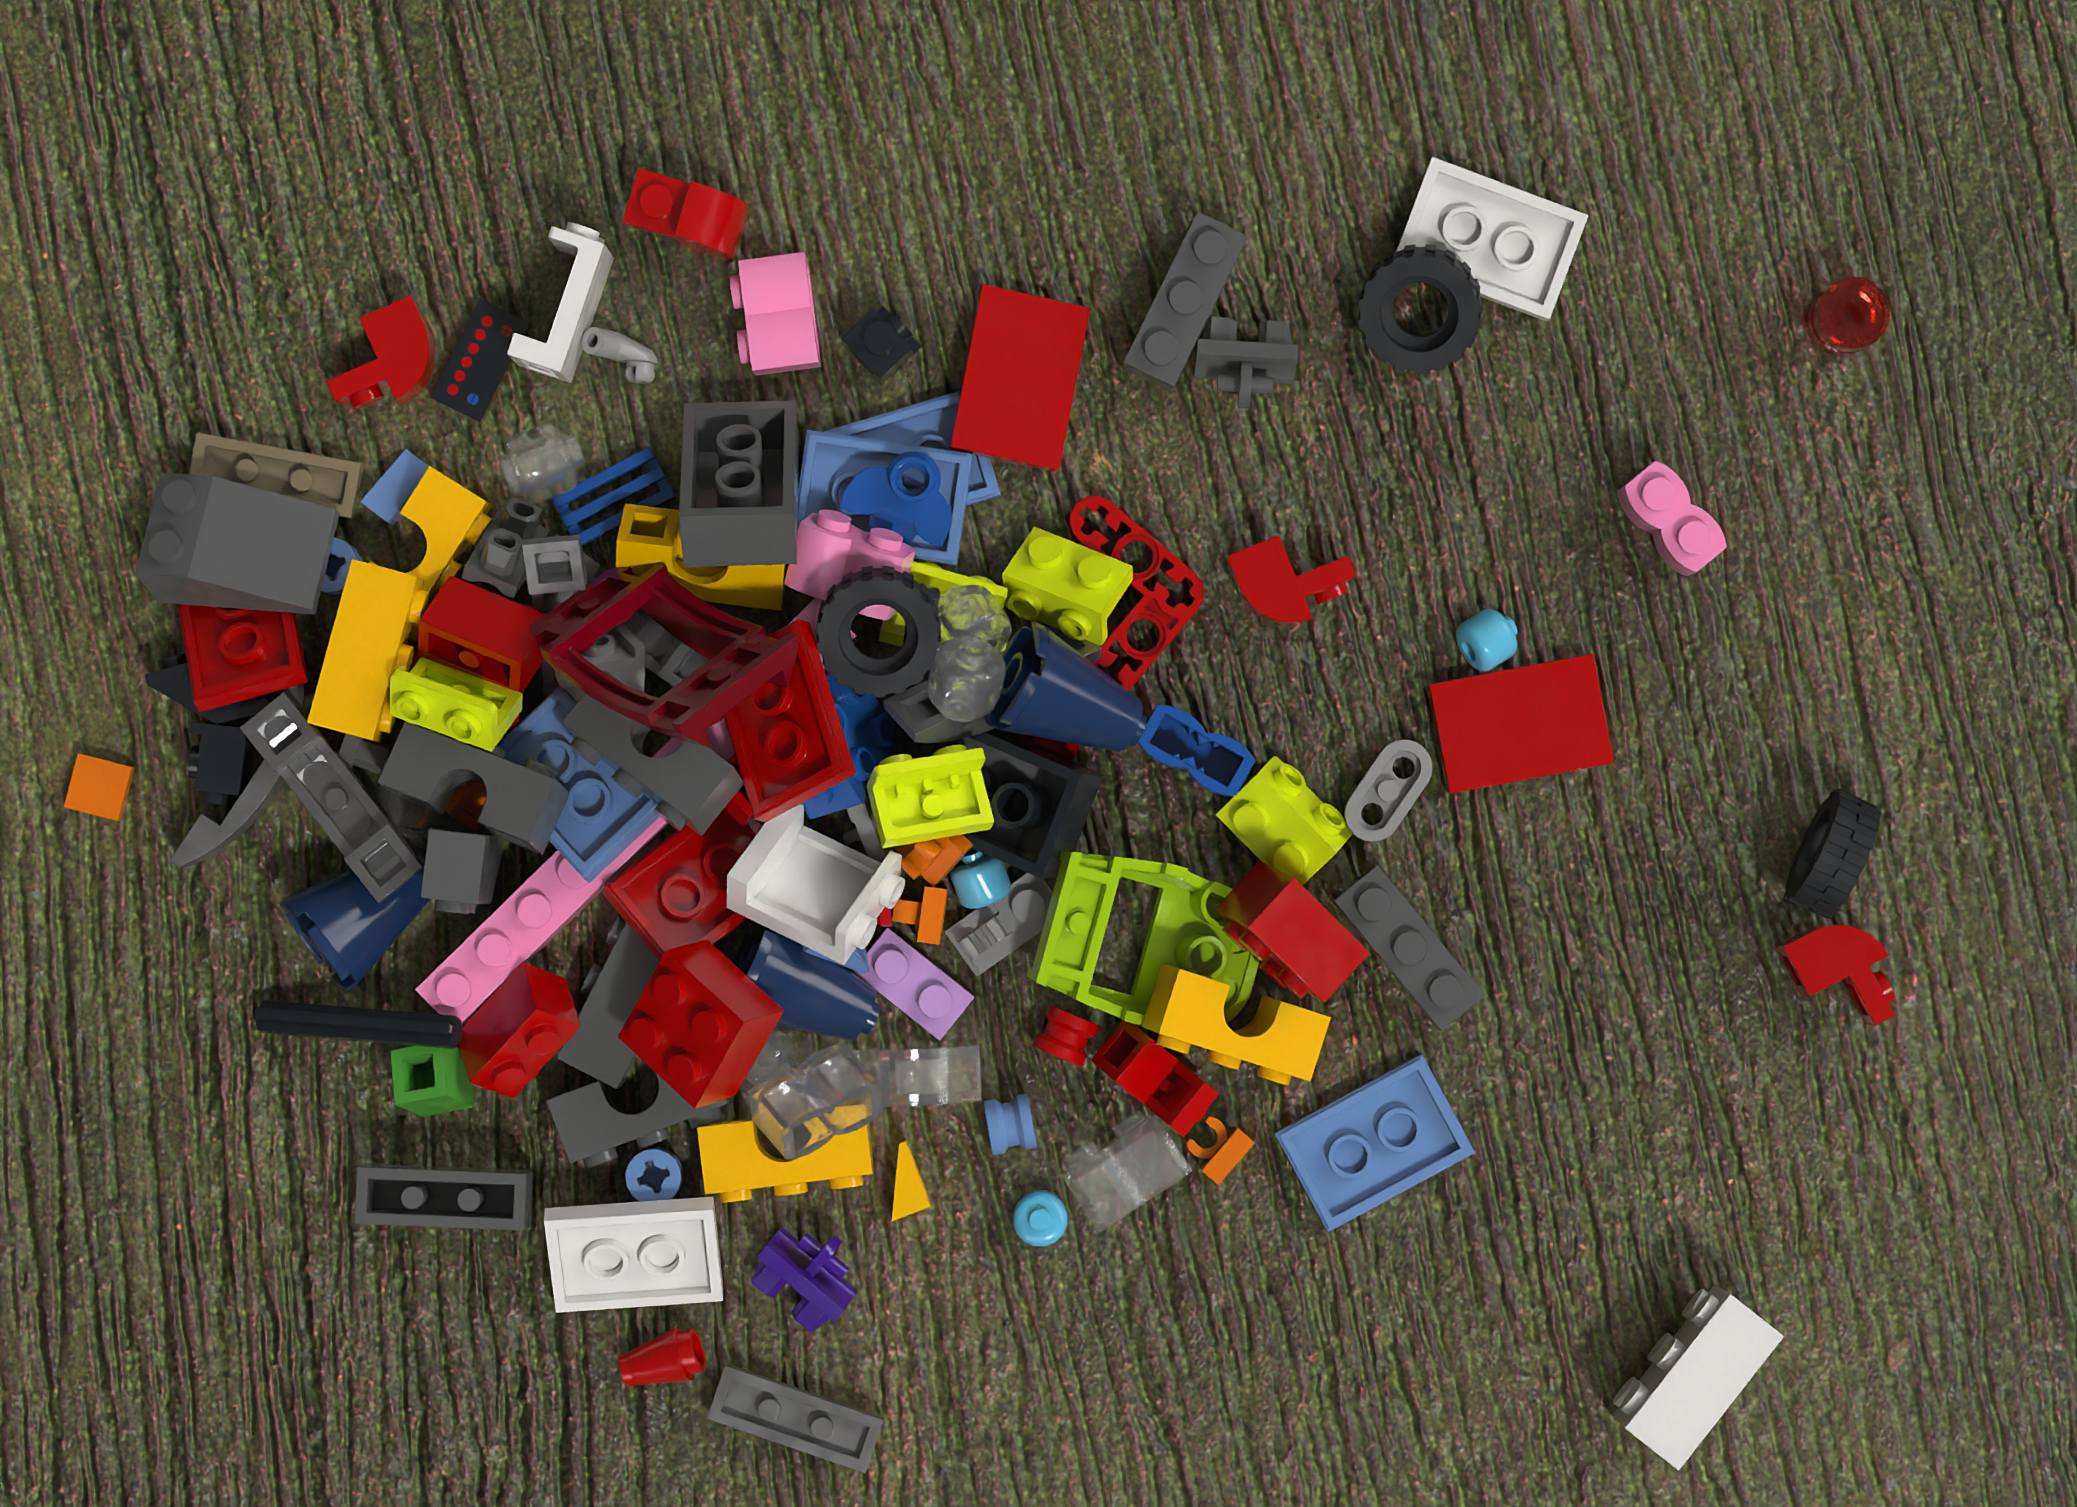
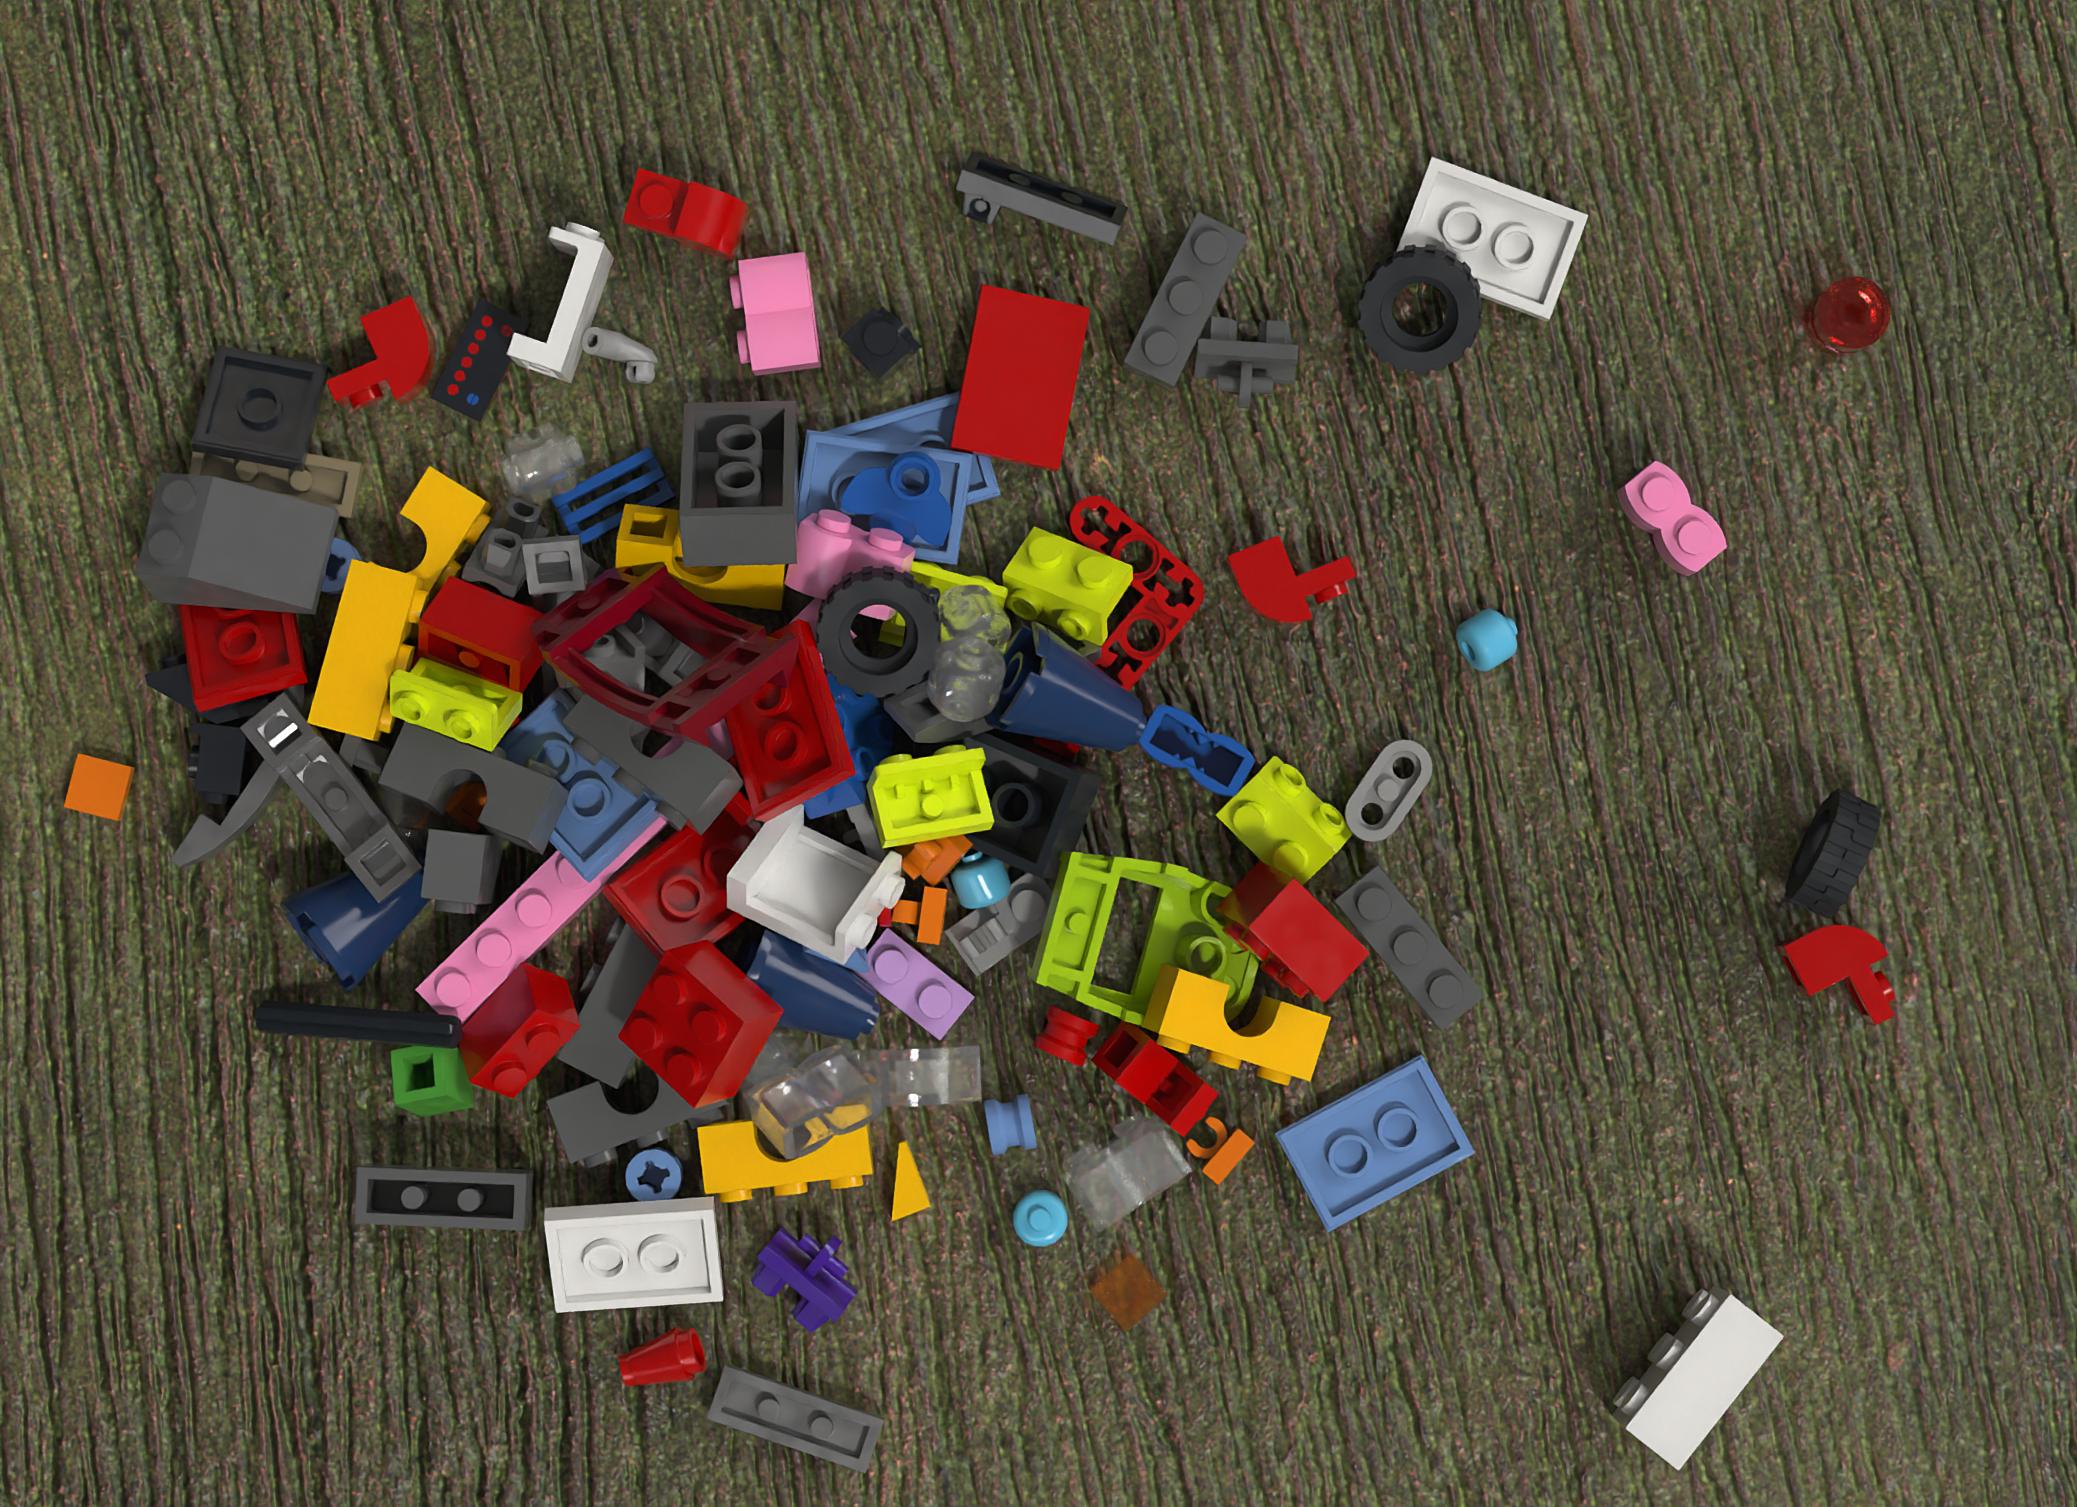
(260, 408): none -> black tile
(395, 487): medium blue piece -> none
(995, 184): none -> black hinge
(1128, 1292): none -> clear orange tile
(1521, 723): red tile -> none

